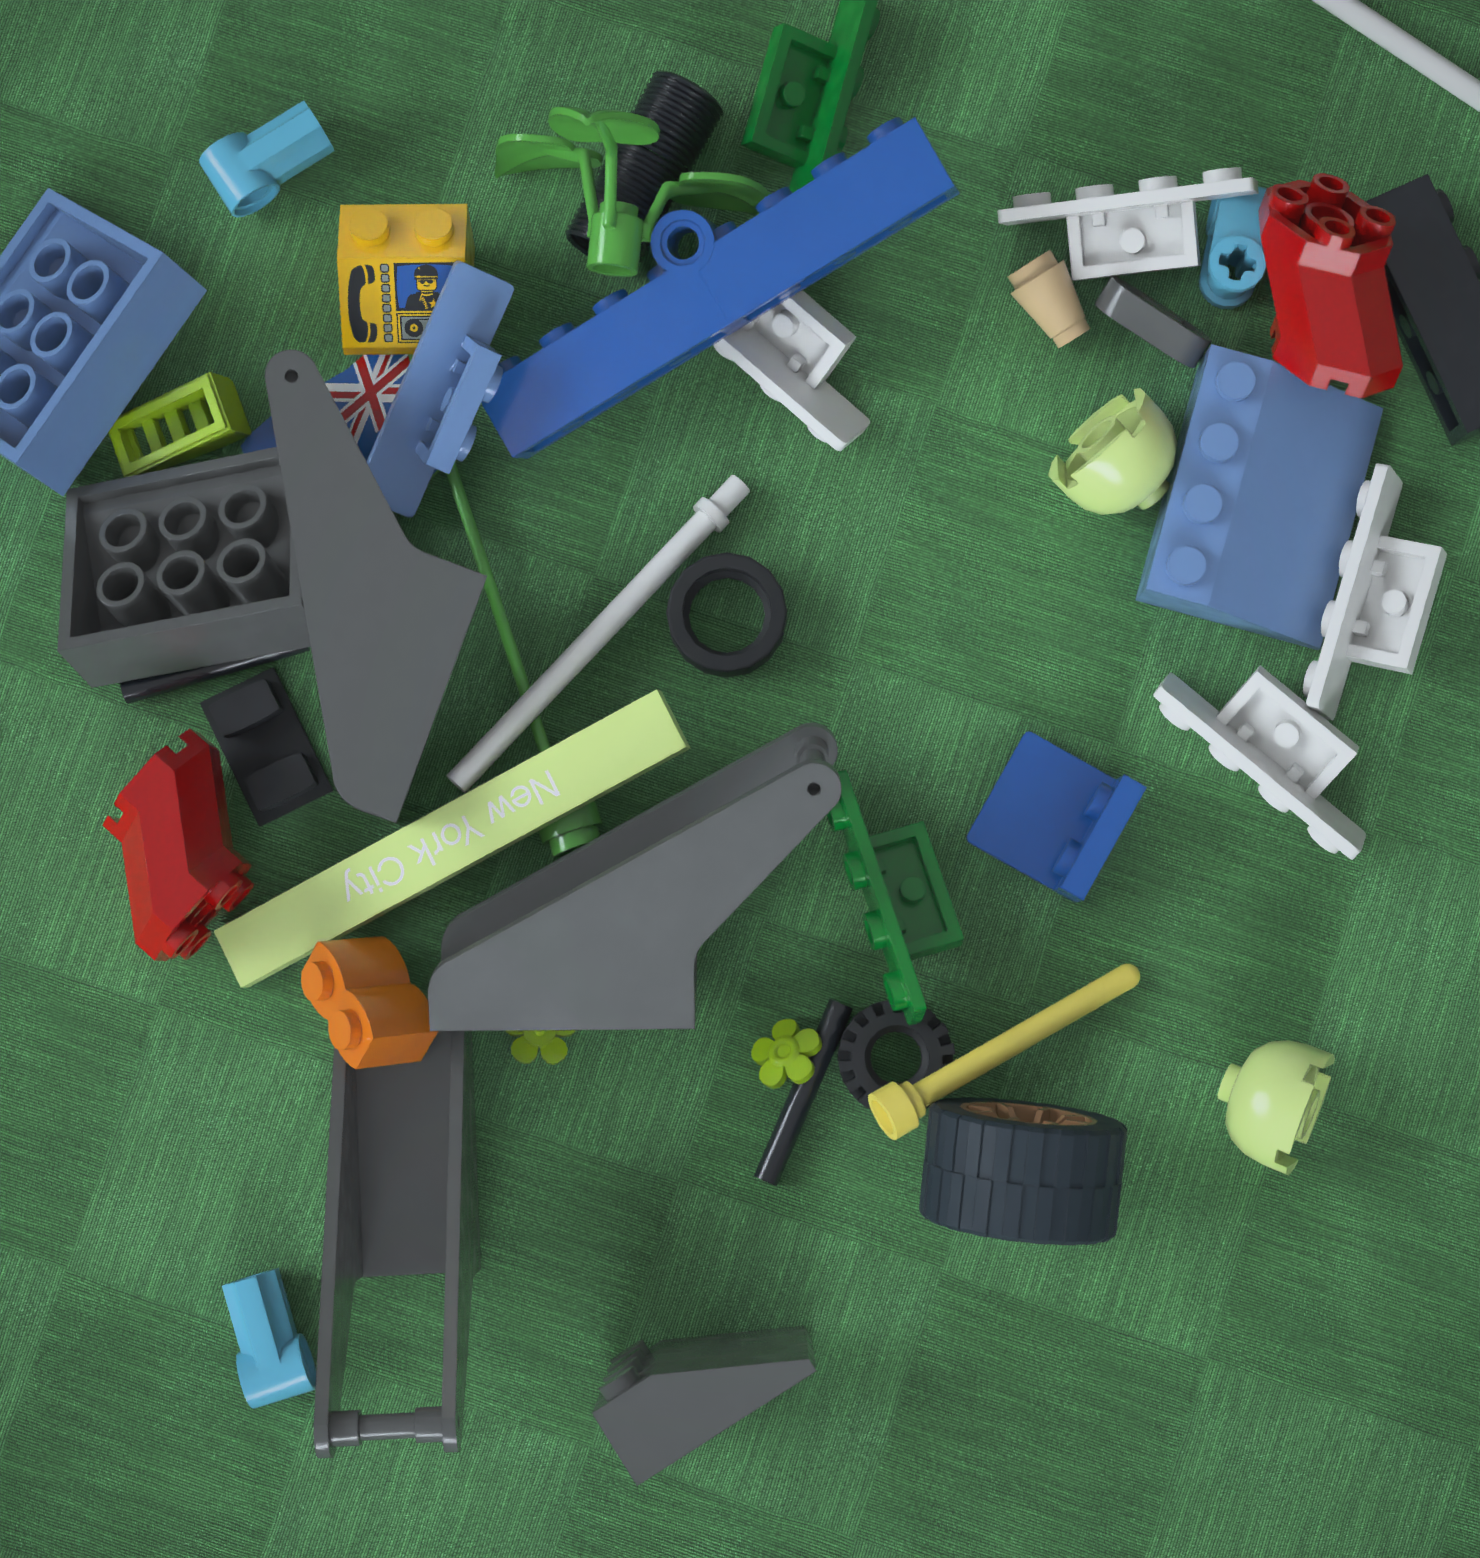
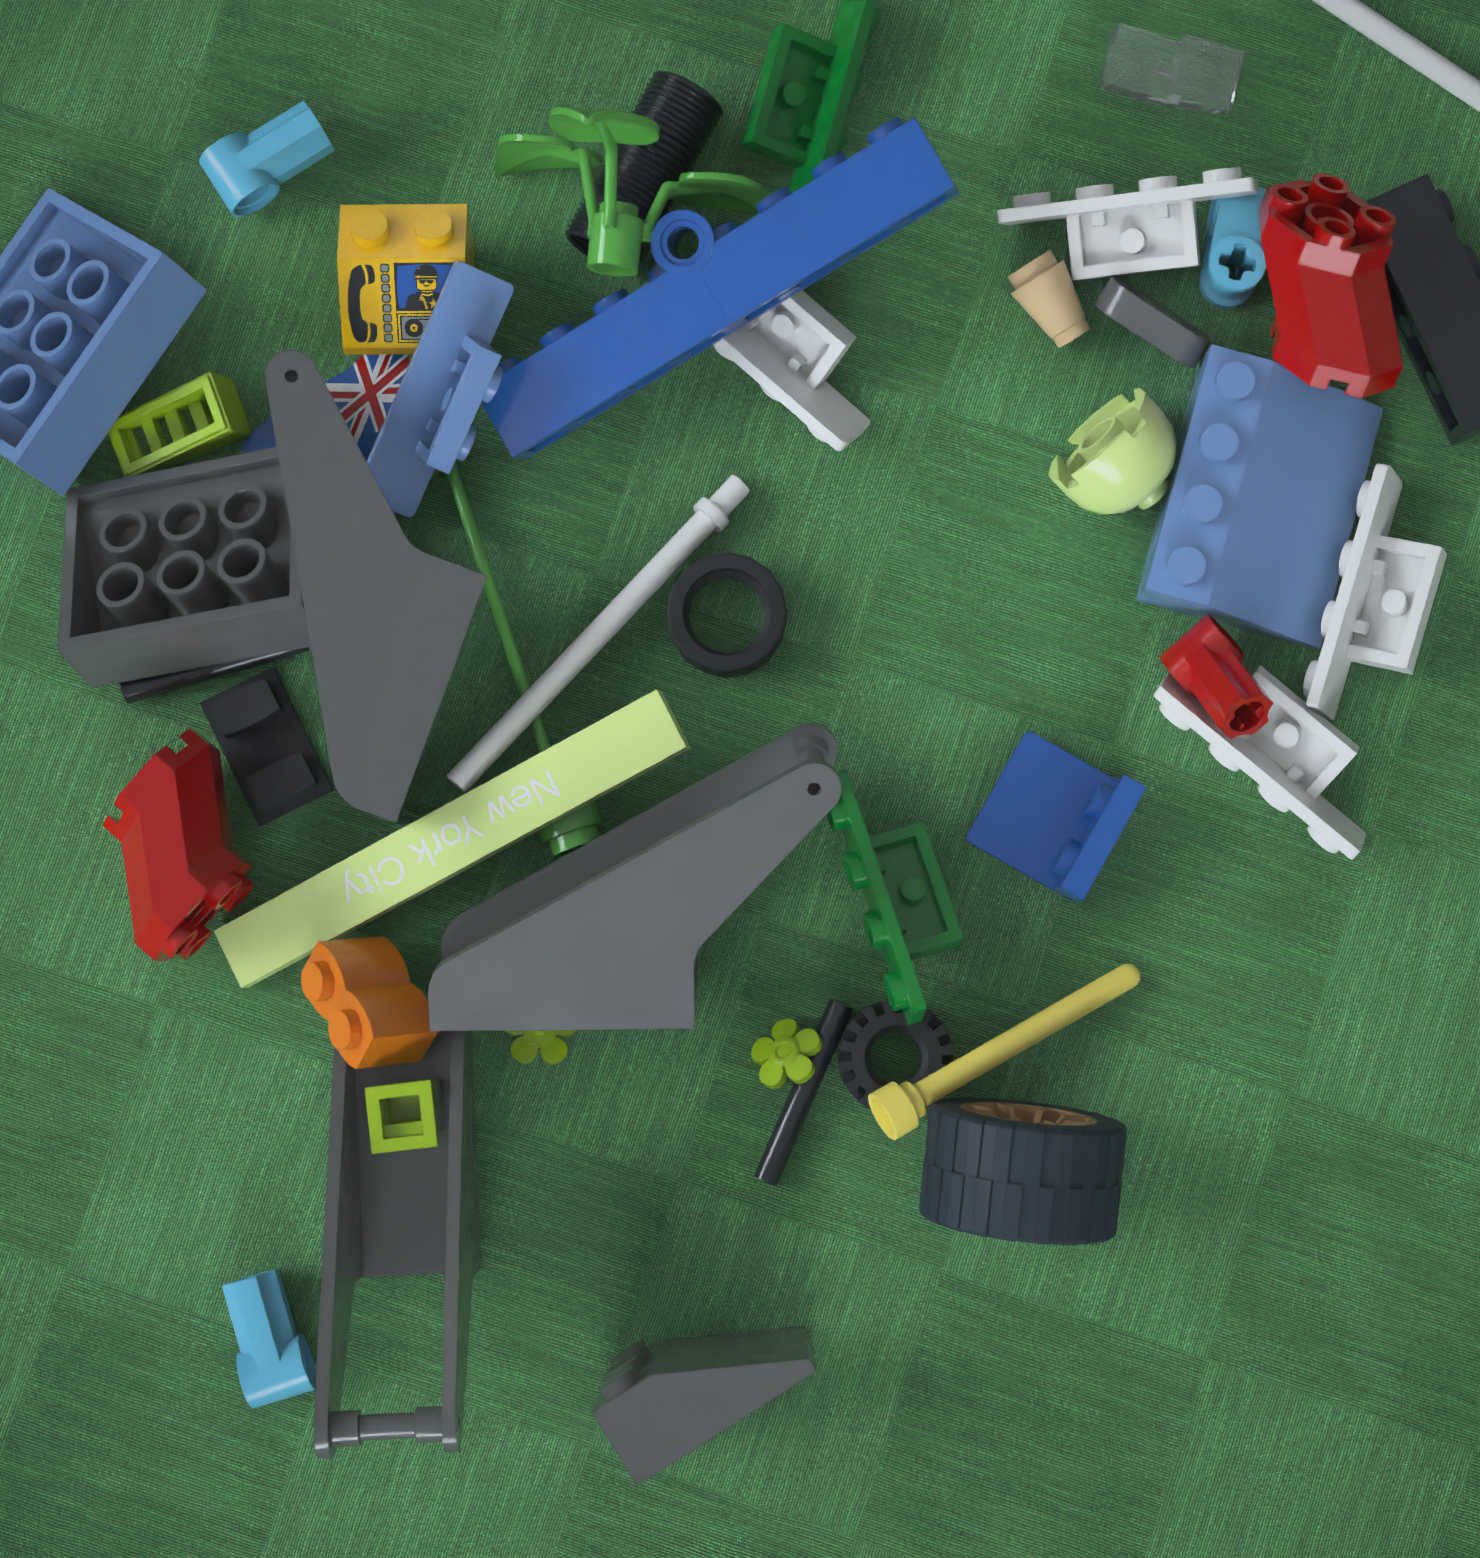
(404, 1115): none -> lime brick
(1170, 72): none -> clear slope
(1212, 669): none -> red piece
(1275, 1100): yellowish green cylinder -> none

